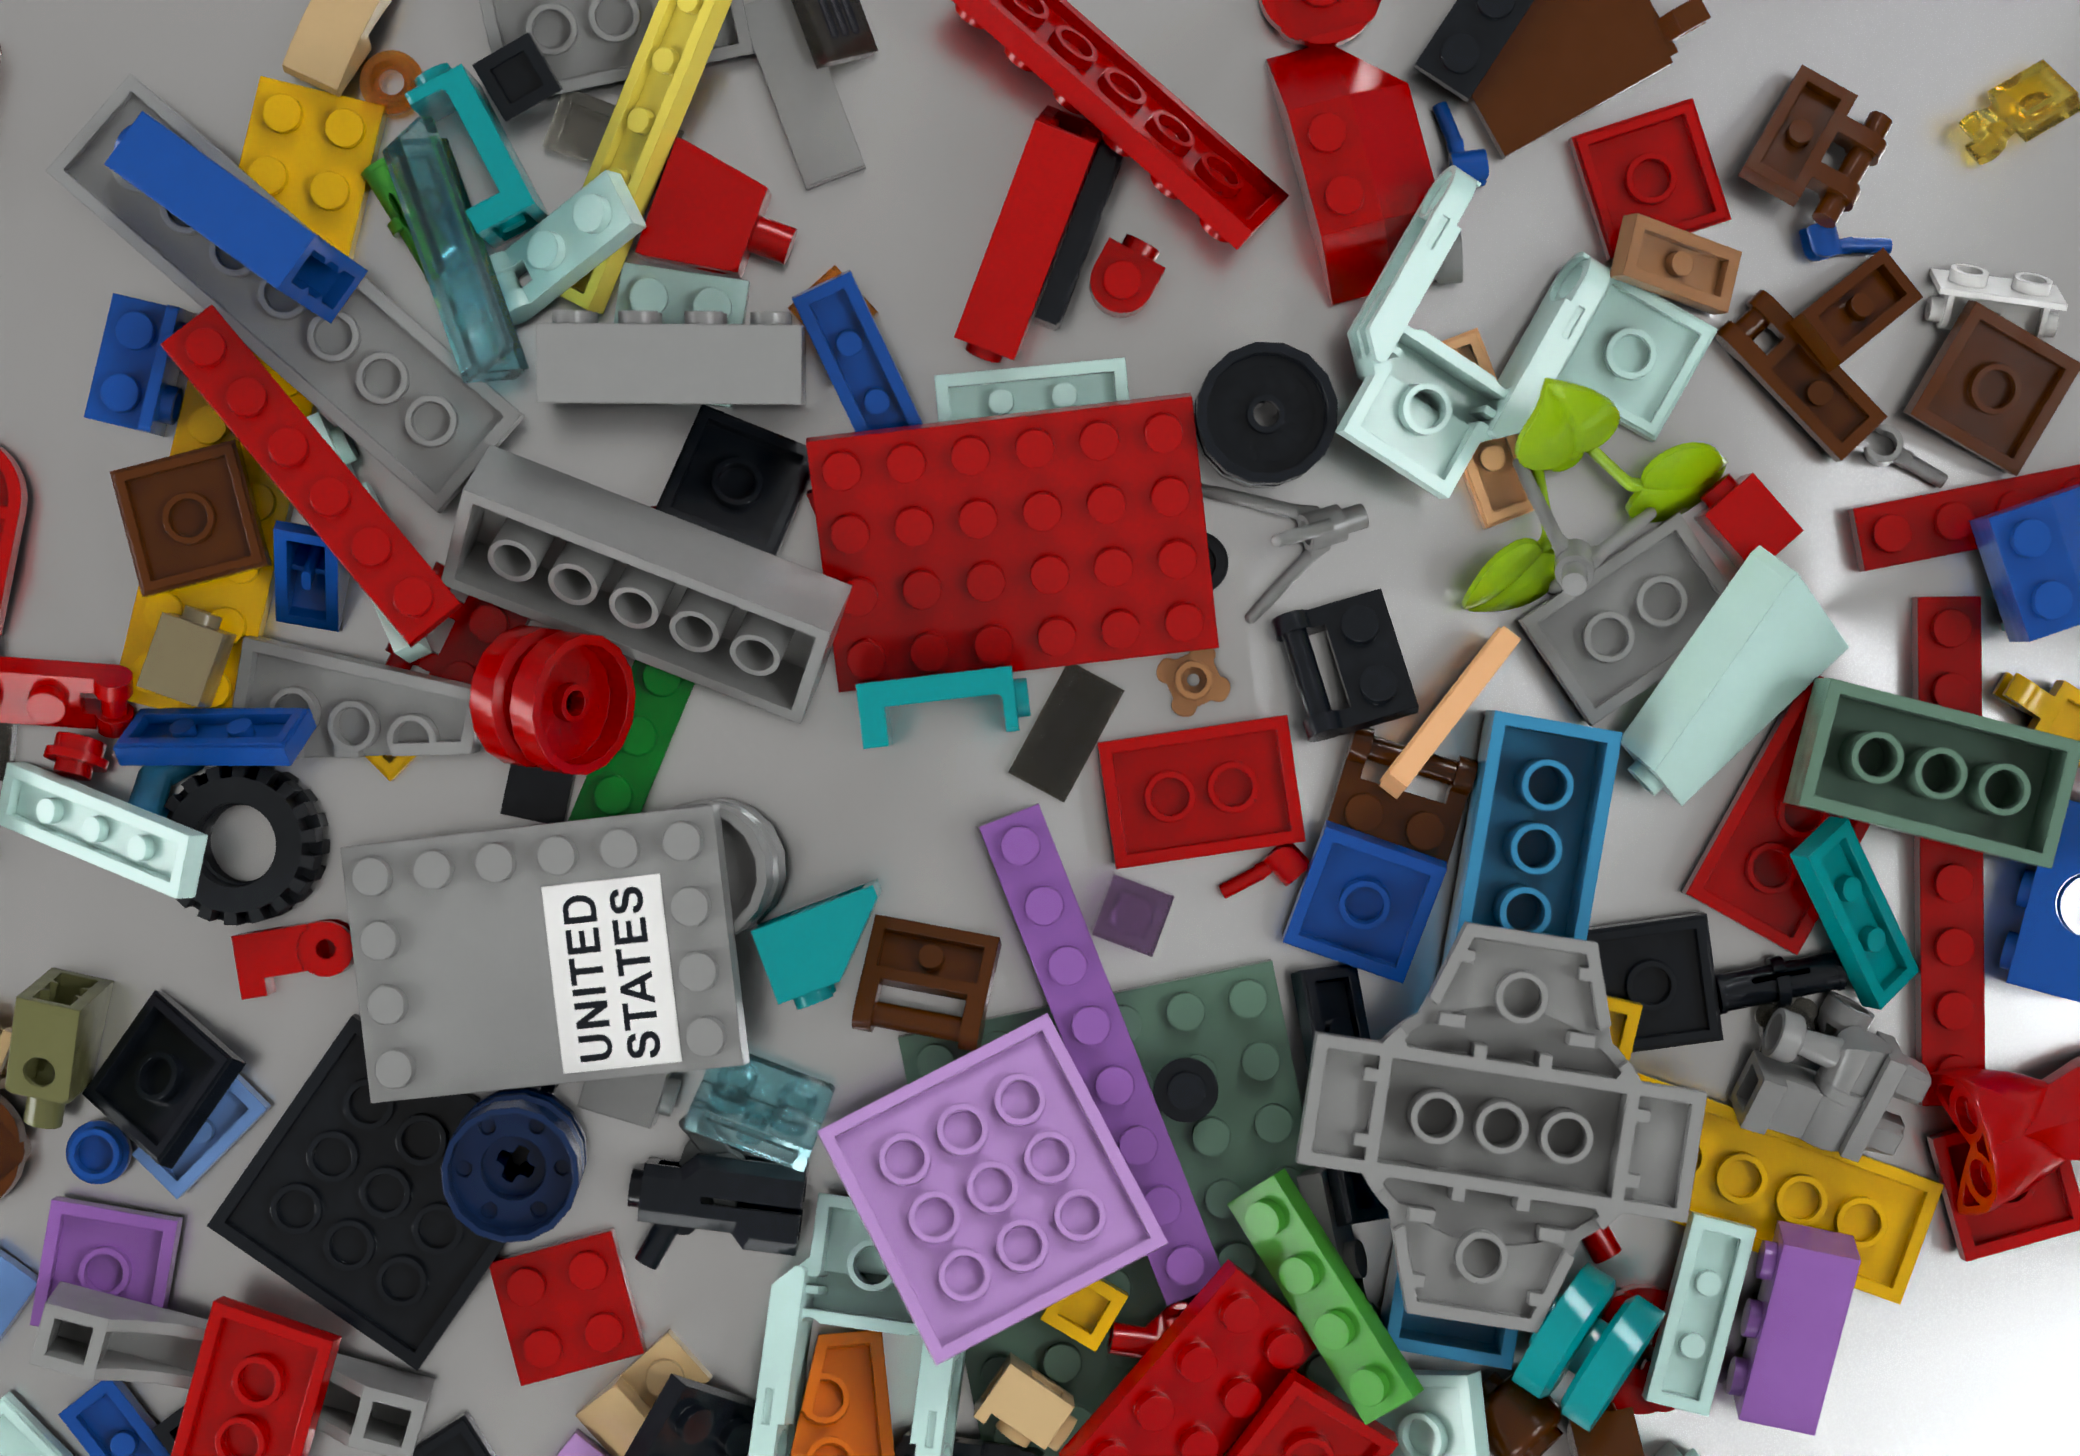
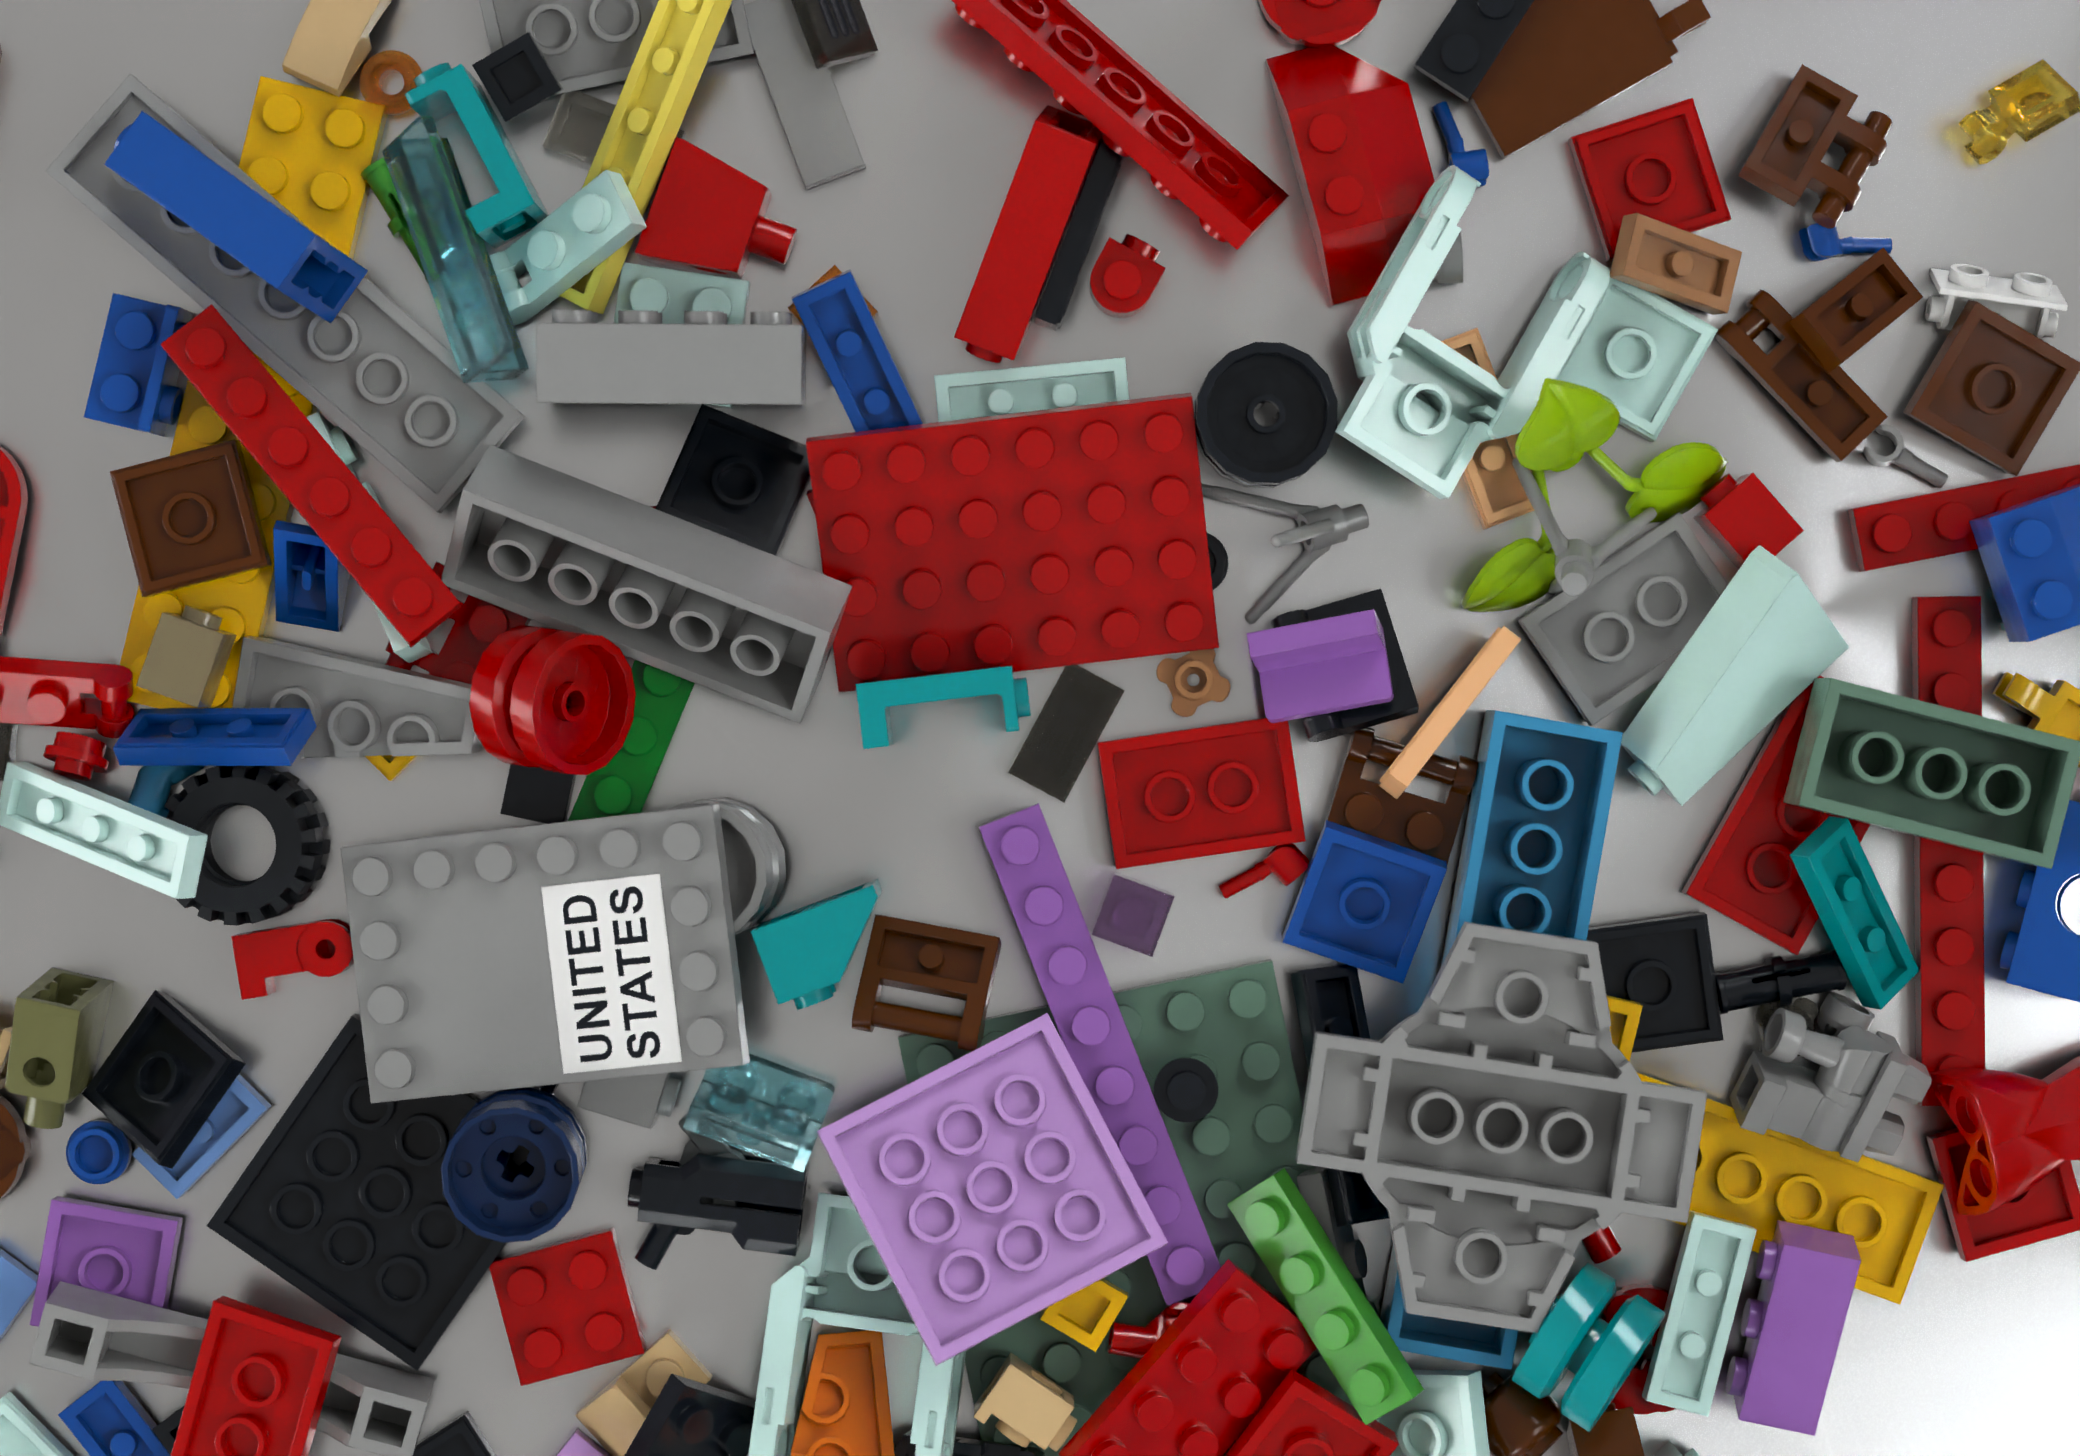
(1322, 666): none -> medium lavender panel

